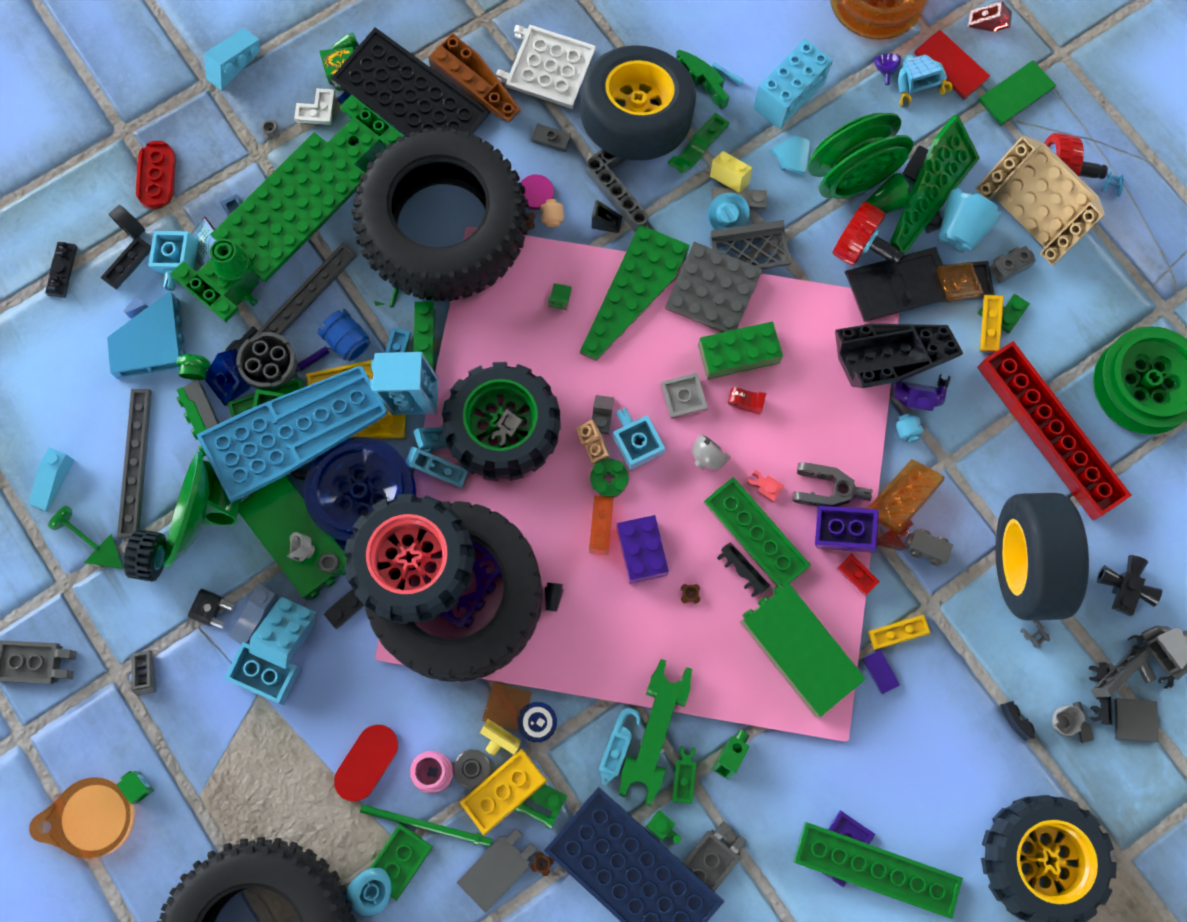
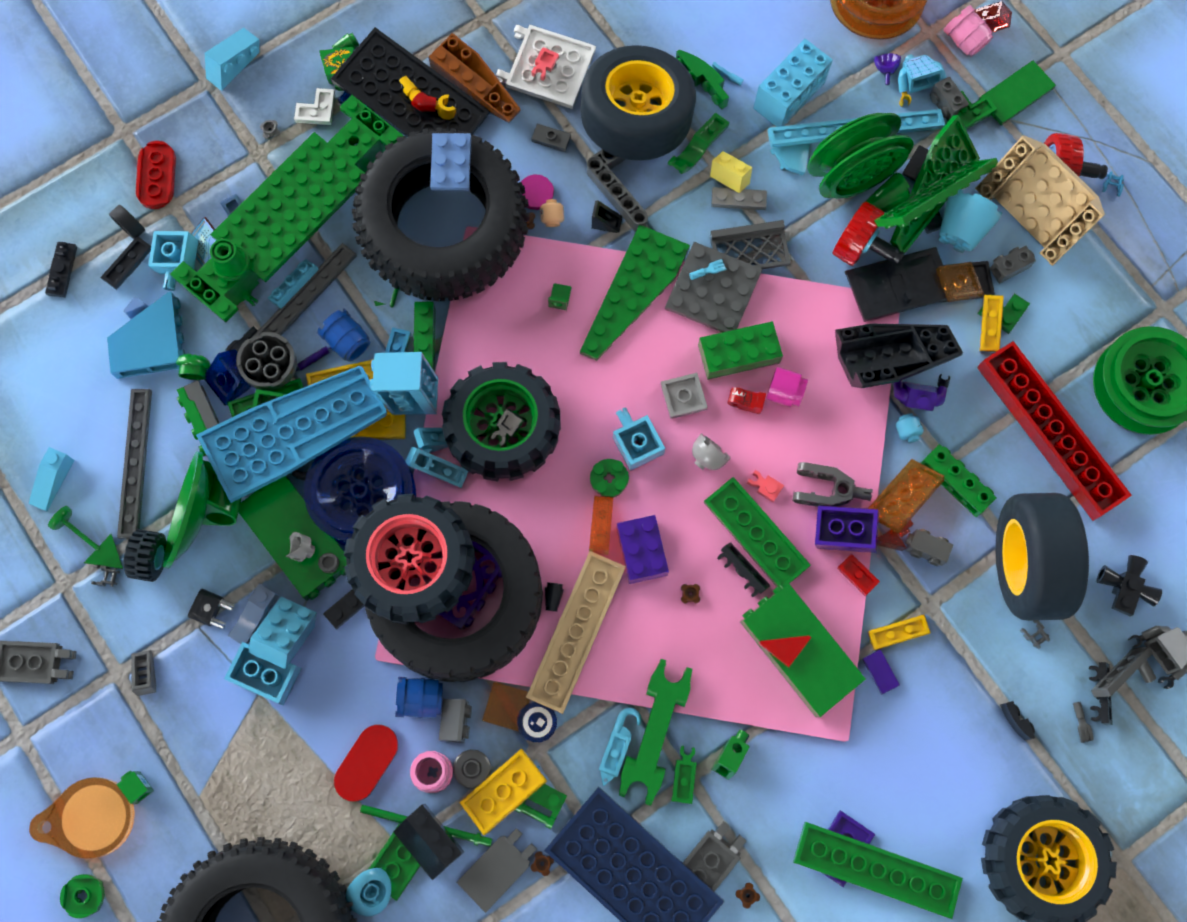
(95, 896): none -> green plate
(103, 582): none -> dark grey piece
(293, 283): none -> medium azure tile
(418, 697): none -> blue piece
(427, 103): none -> yellow piece
(428, 841): none -> black slope
(451, 161): none -> medium blue plate
(454, 720): none -> dark grey slope
(499, 738): light yellow tile -> none
(545, 61): none -> coral plate
(575, 632): none -> tan plate
(593, 441): light nougat slope -> none
(603, 413): dark grey slope -> none
(662, 827): green brick -> none
(713, 268): none -> medium azure piece
(728, 211): medium azure hat -> none
(746, 902): none -> reddish brown plate
(786, 648): none -> red tile
(787, 387): none -> dark pink piece
(819, 131): none -> medium azure plate
(936, 193): none -> green plate
(948, 98): none -> dark grey bracket
(958, 66): red tile -> none
(959, 481): none -> green brick
(969, 31): none -> bright pink piece
(977, 111): none -> green plate
(1068, 720): light grey hair -> none
(1136, 720): dark grey tile -> none

